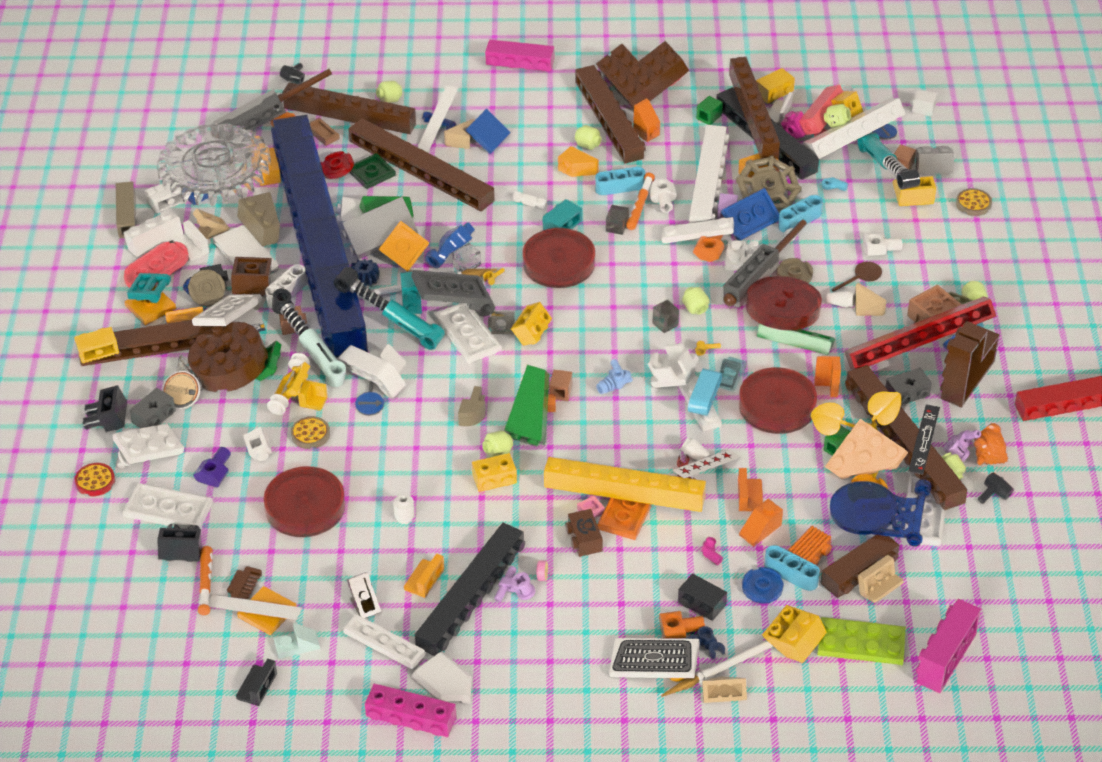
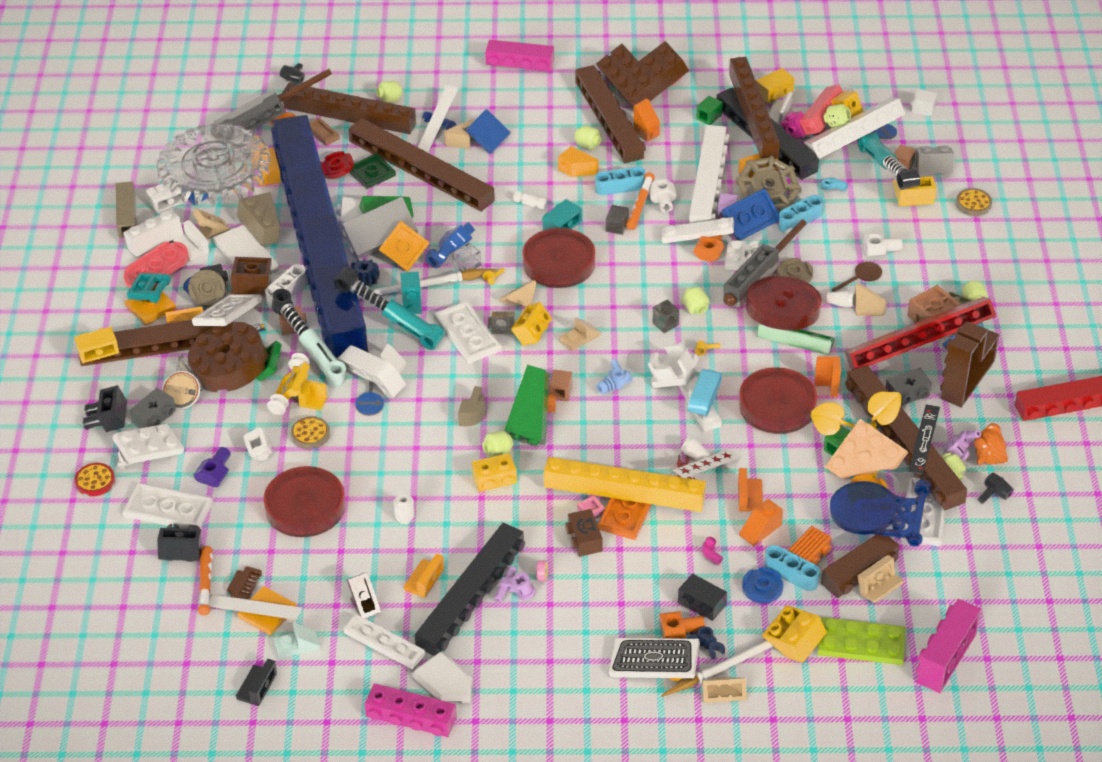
(454, 288): dark grey hinge -> none
(521, 296): none -> tan slope
(580, 335): none -> tan slope
(732, 371): clear light blue slope -> none

